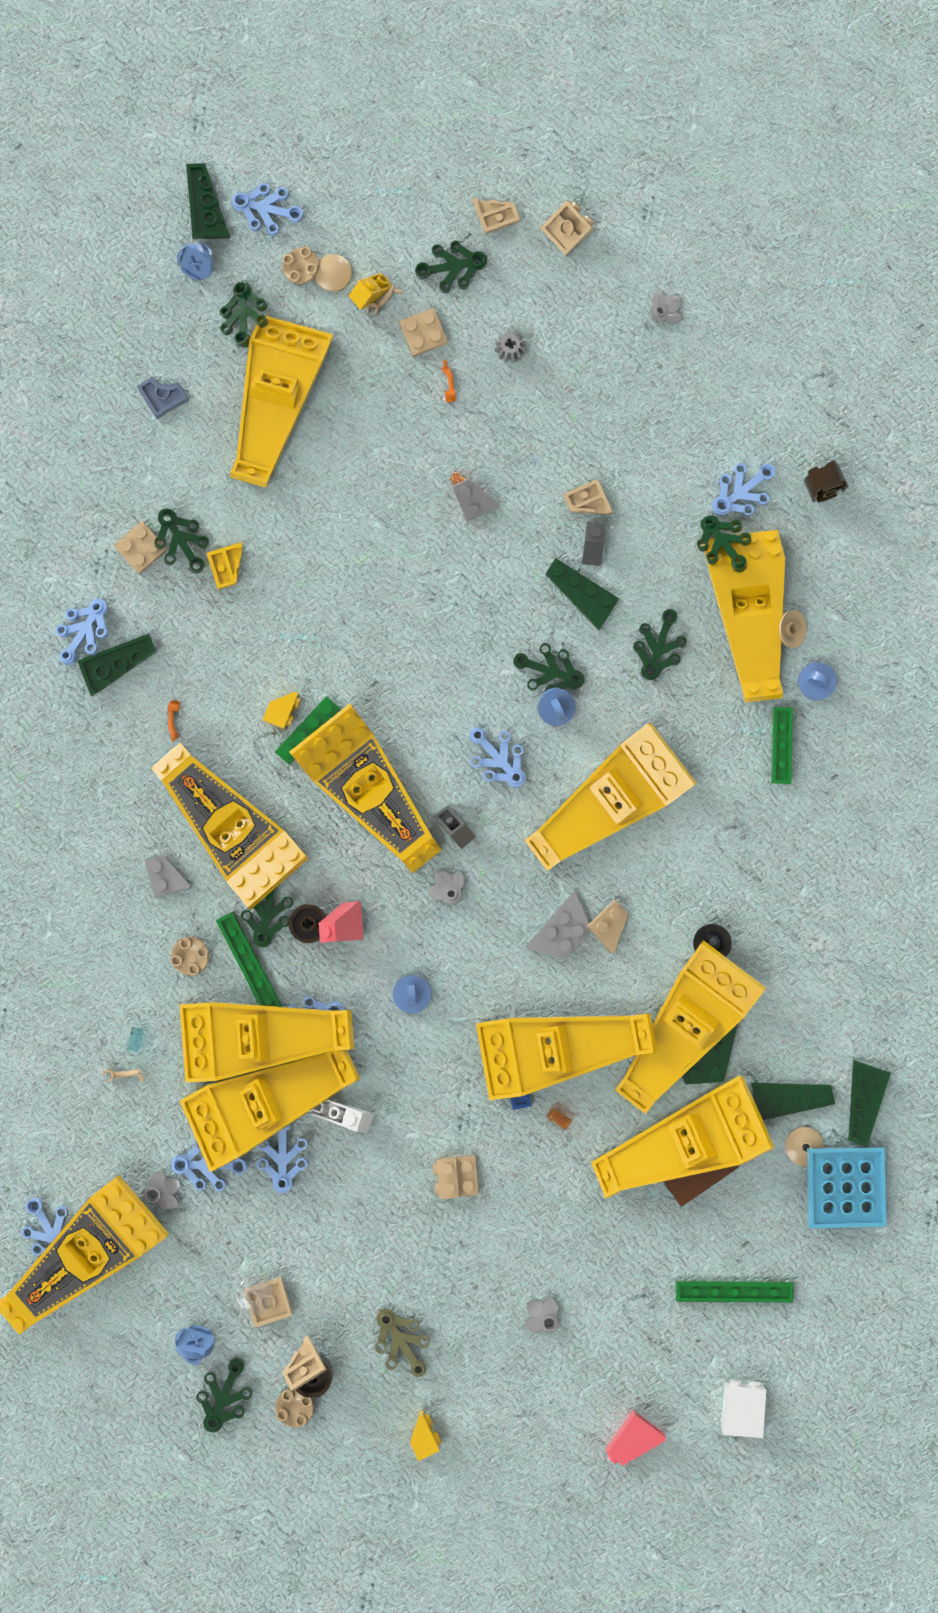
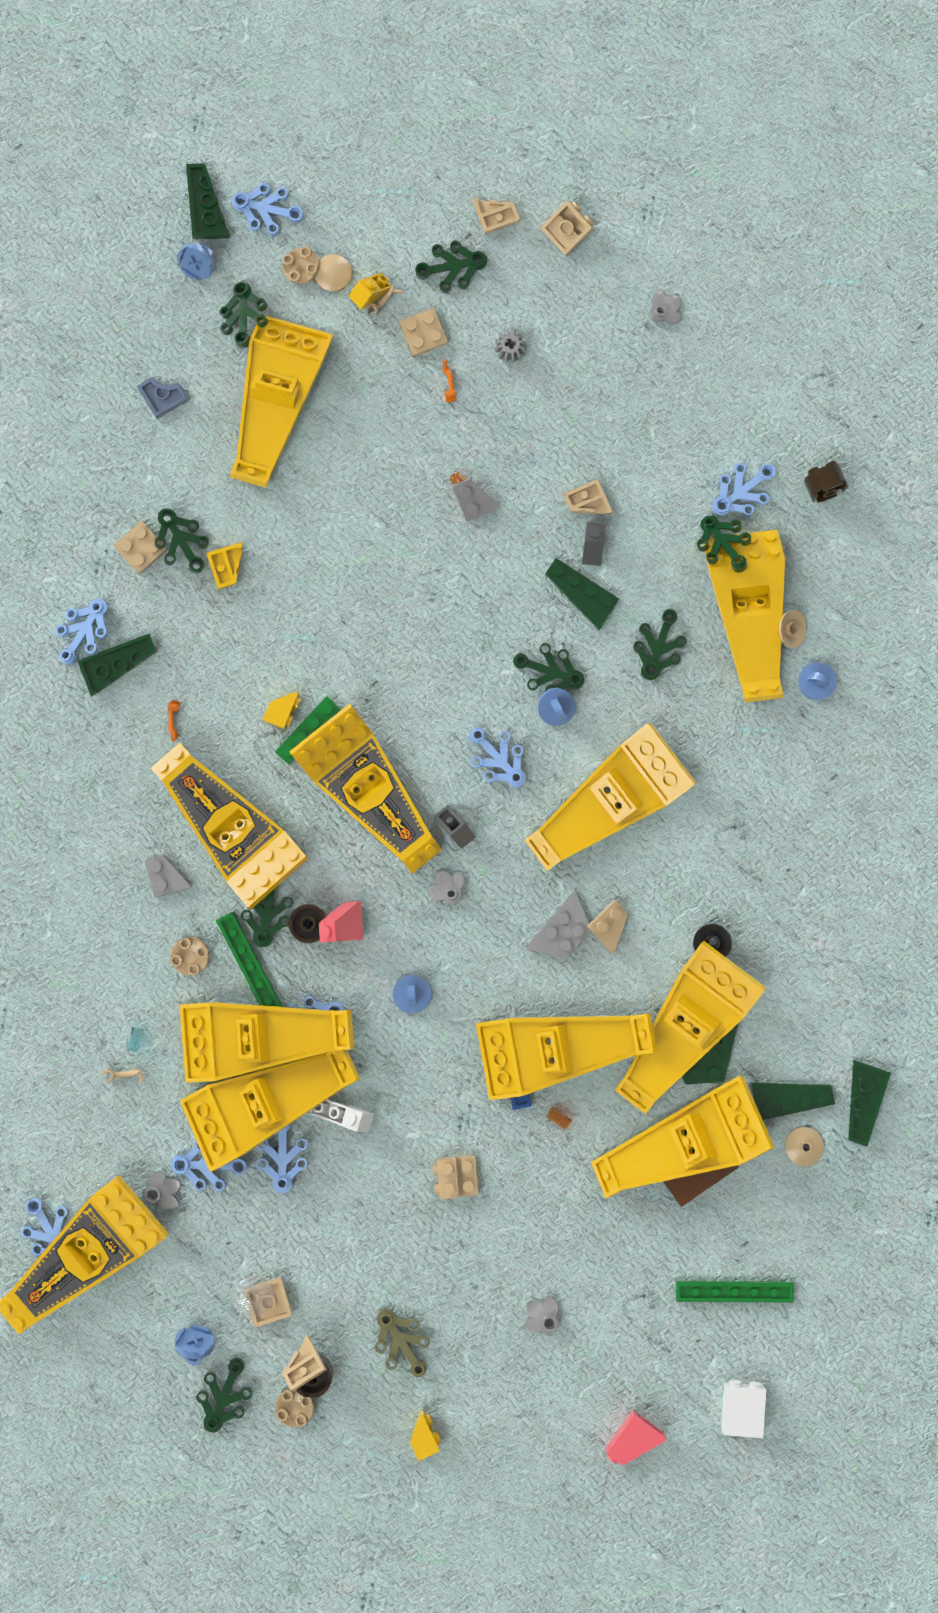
(781, 745): green plate -> none
(874, 1176): medium azure piece -> none

